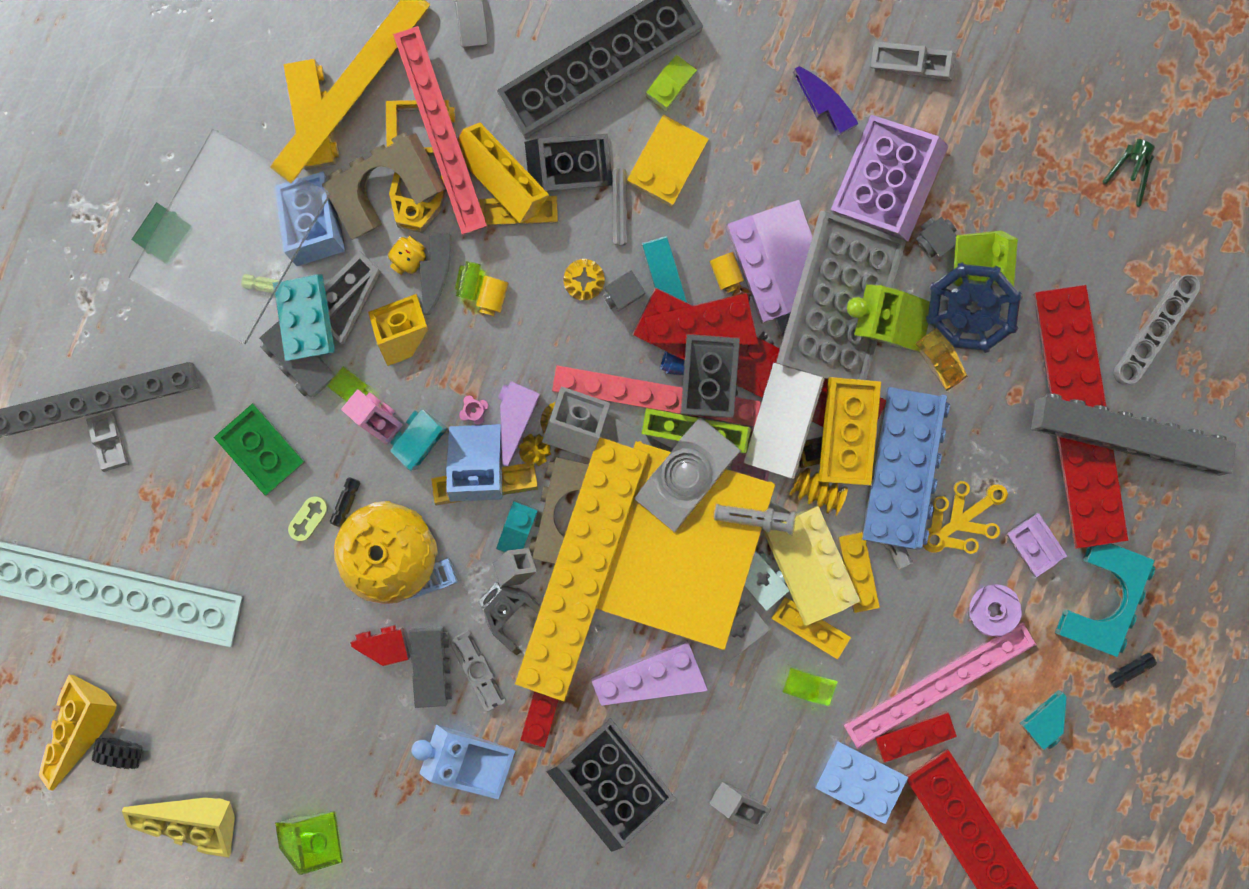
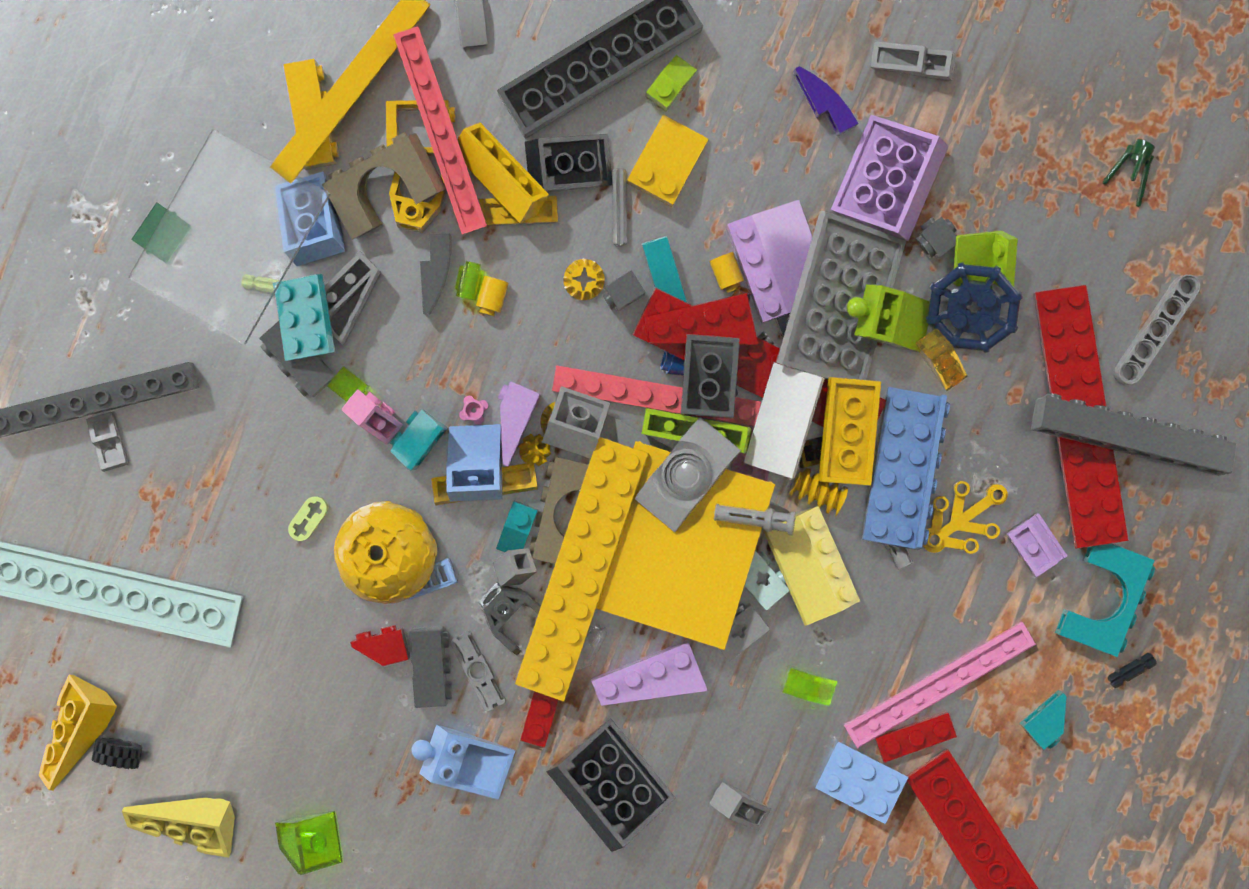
(259, 449): green plate -> none
(345, 501): black axle -> none
(399, 328): yellow slope -> none
(406, 255): yellow head -> none
(818, 633): yellow plate -> none
(859, 568): yellow plate -> none
(996, 625): lavender plate -> none

